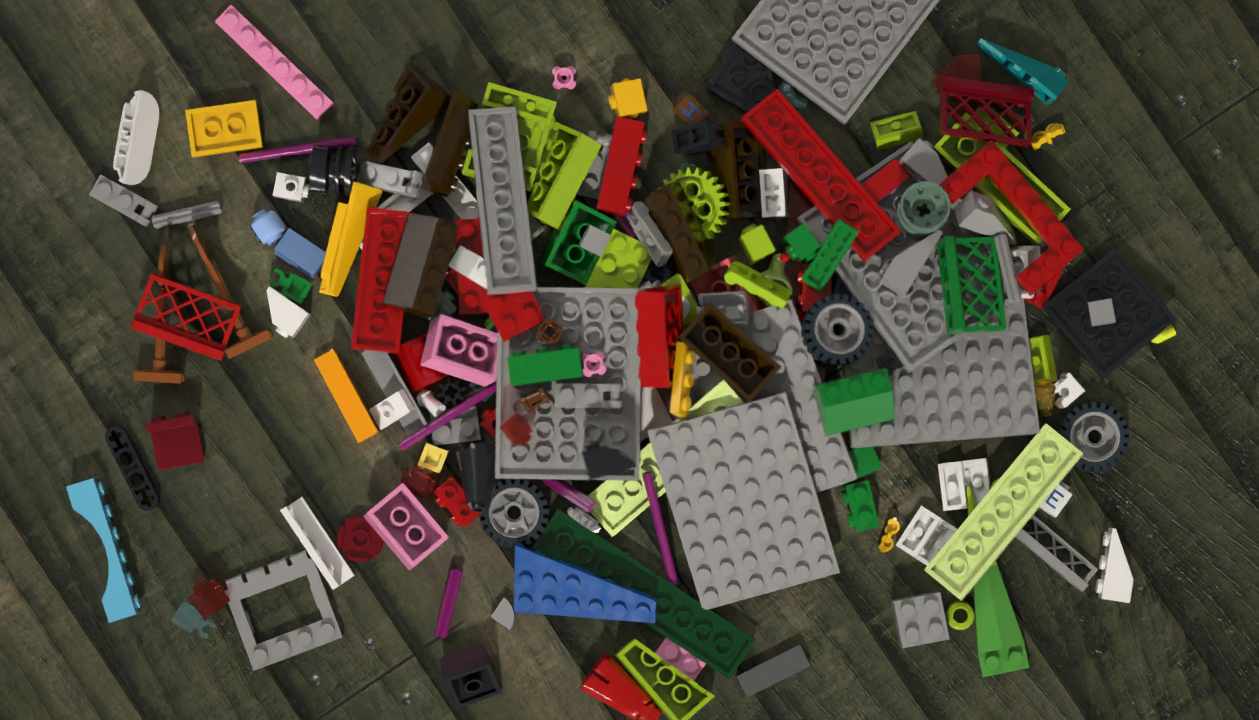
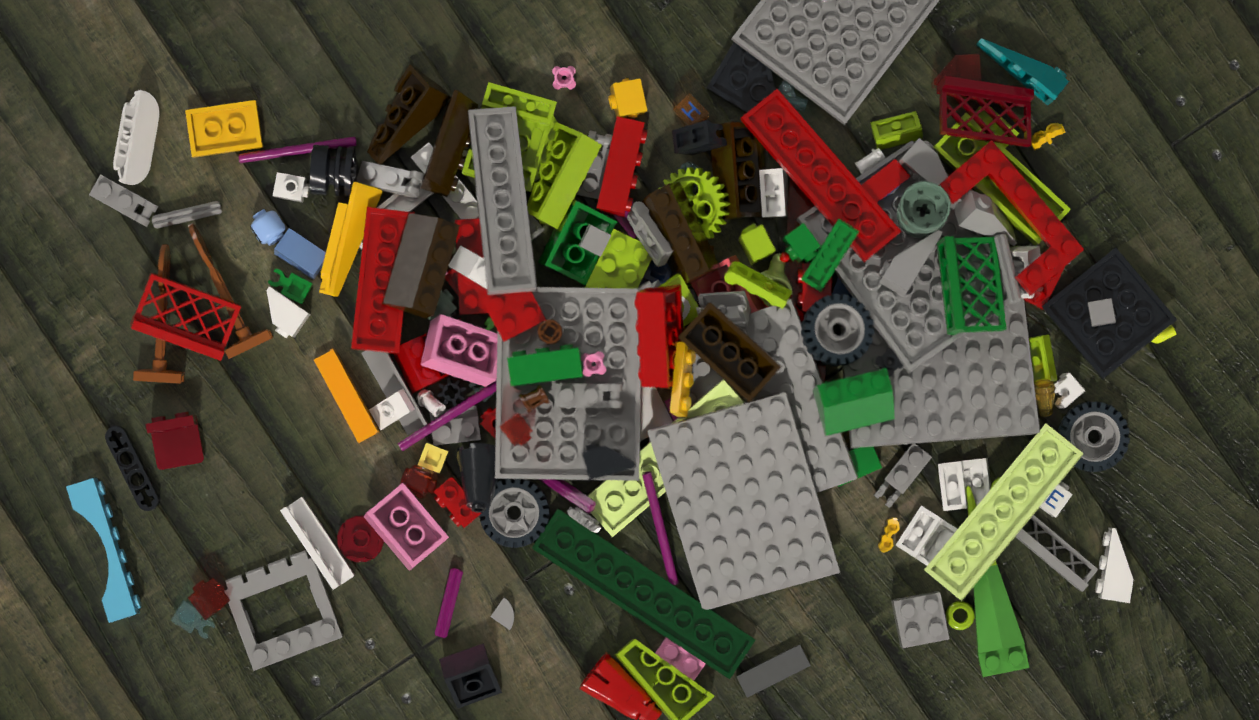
(274, 62): bright pink plate -> none
(565, 589): blue wing -> none
(861, 506): green brick -> none
(870, 160): none -> white pin
(904, 472): none -> light grey hinge

